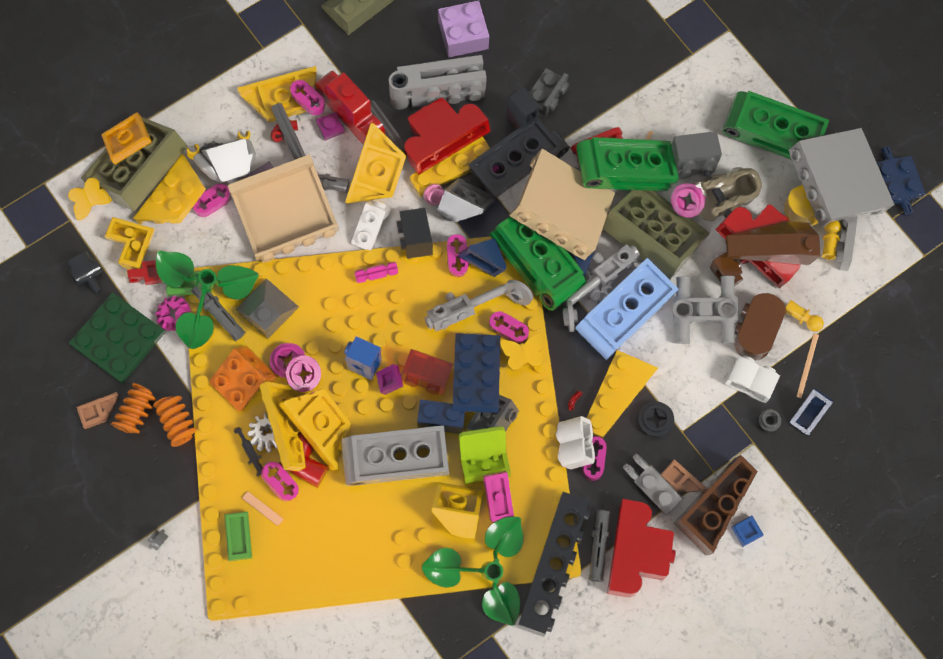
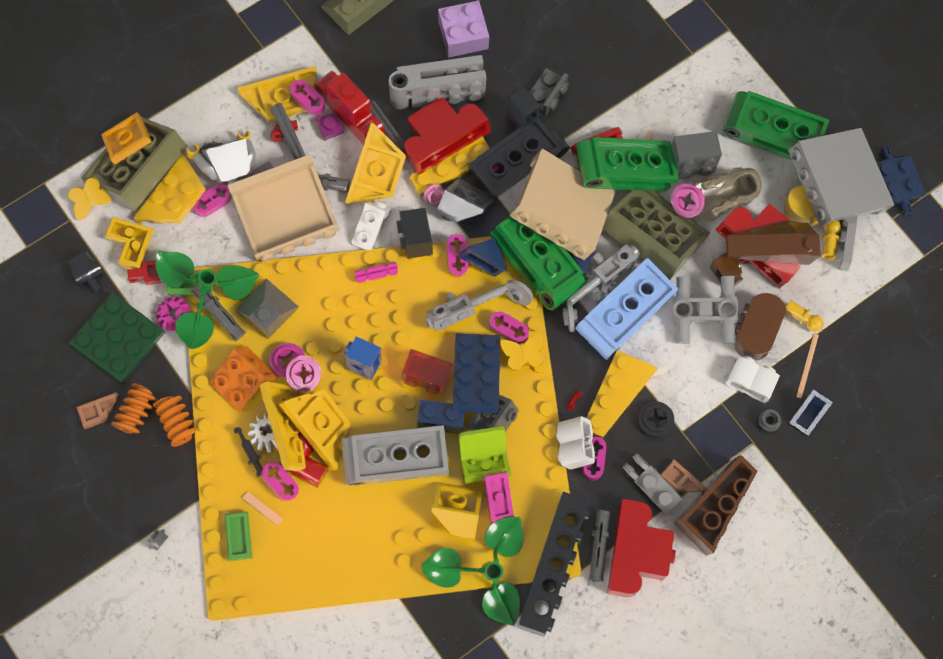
(389, 379): magenta plate -> none
(717, 193): black piece -> none
(747, 531): blue tile -> none

